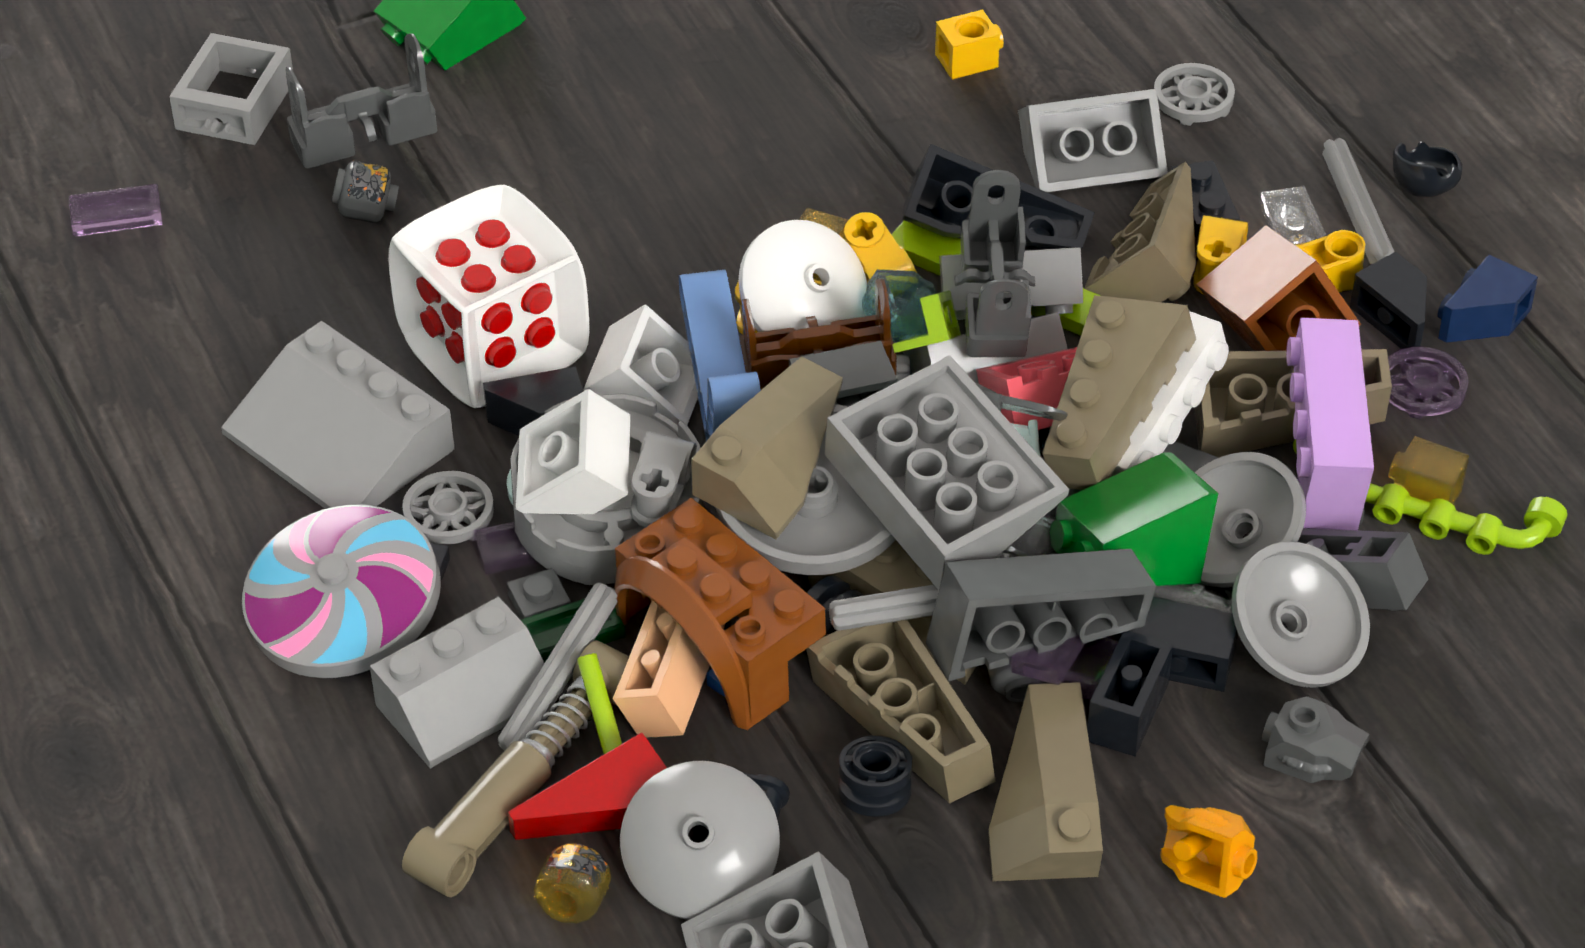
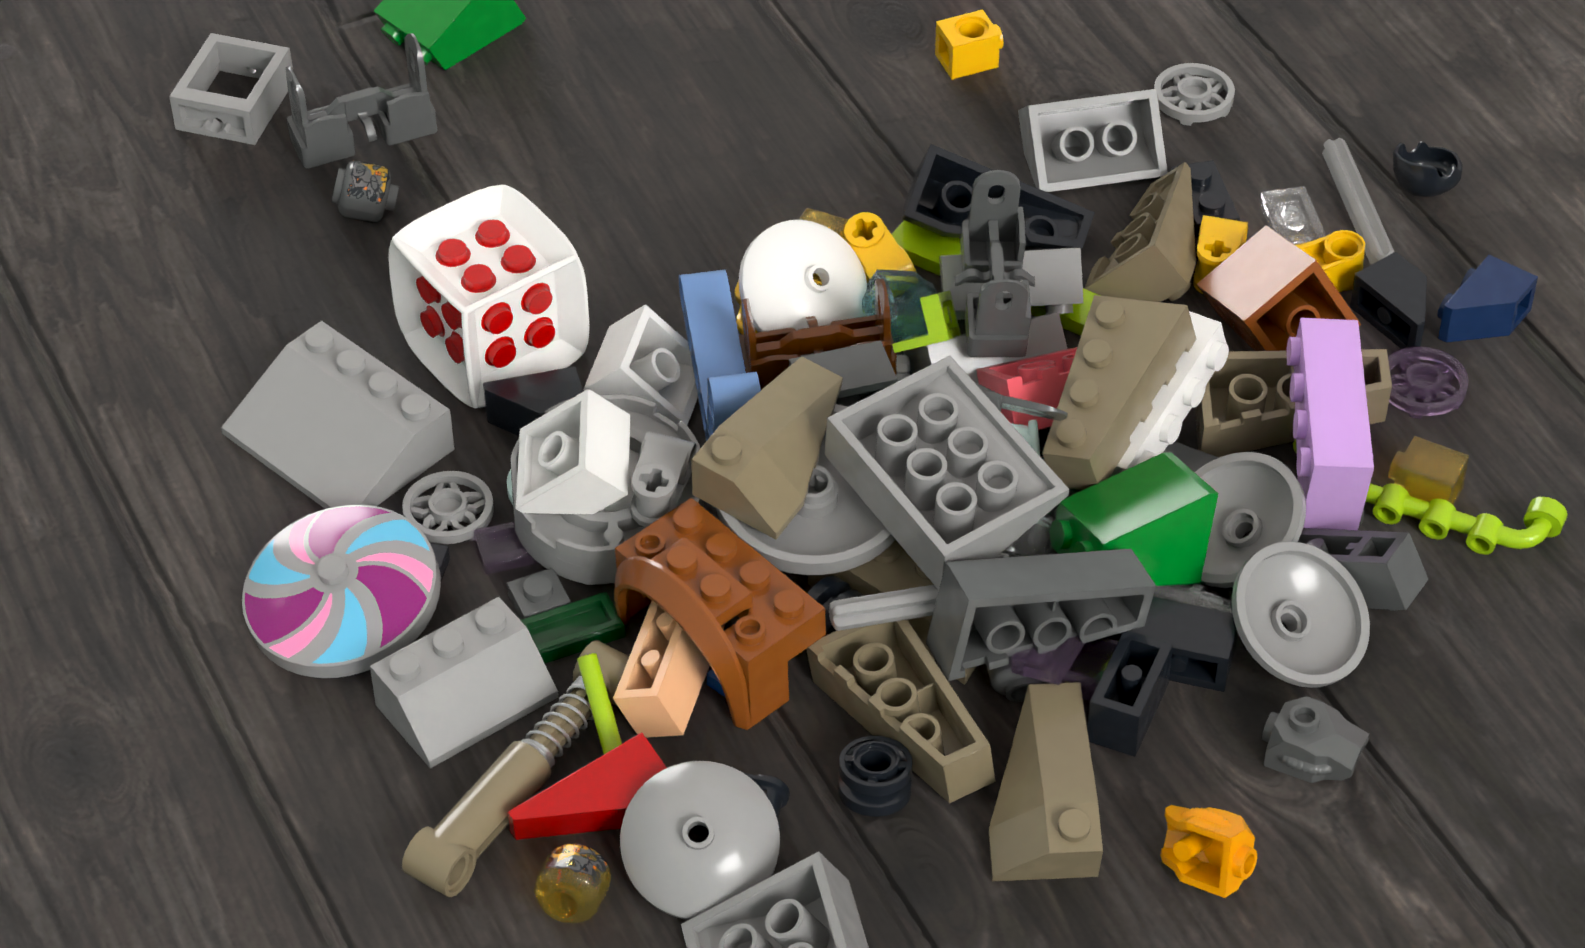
(115, 210): clear purple tile -> none
(560, 664): light grey axle -> none

